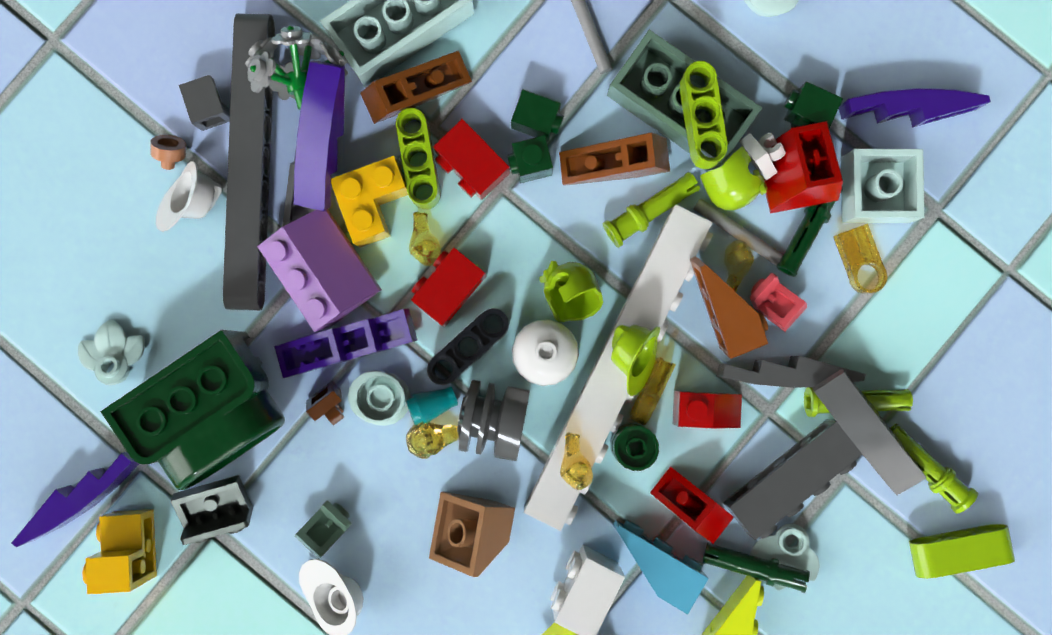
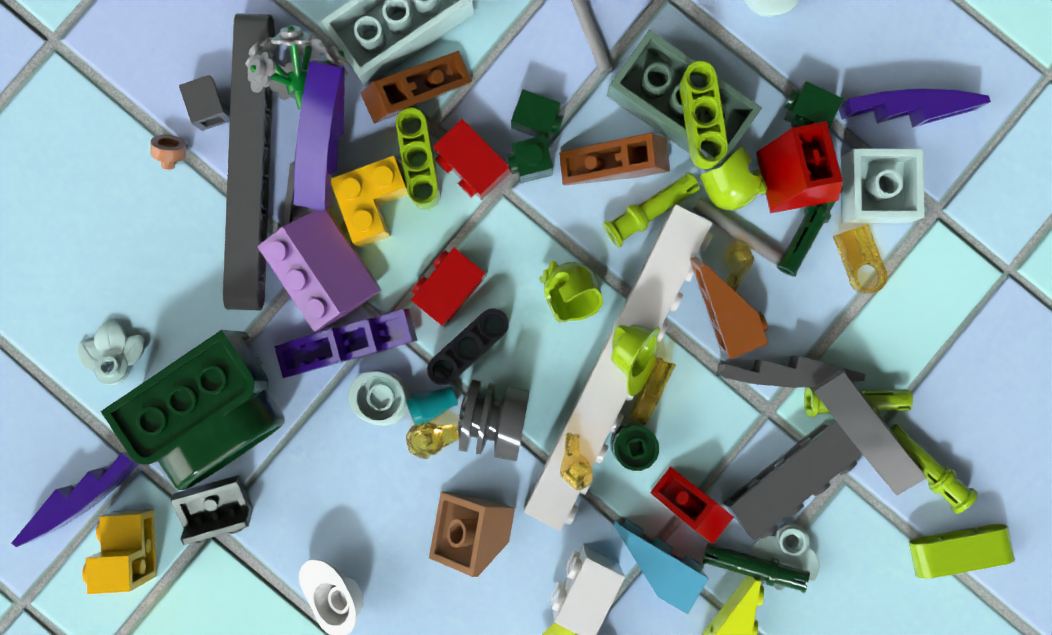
(188, 197): white piece -> none
(324, 528): sand green bracket -> none
(326, 403): reddish brown tile -> none
(423, 243): clear yellow animal -> none
(545, 352): white cylinder -> none
(707, 410): red slope -> none
(762, 154): white tile -> none
(776, 302): coral bracket -> none

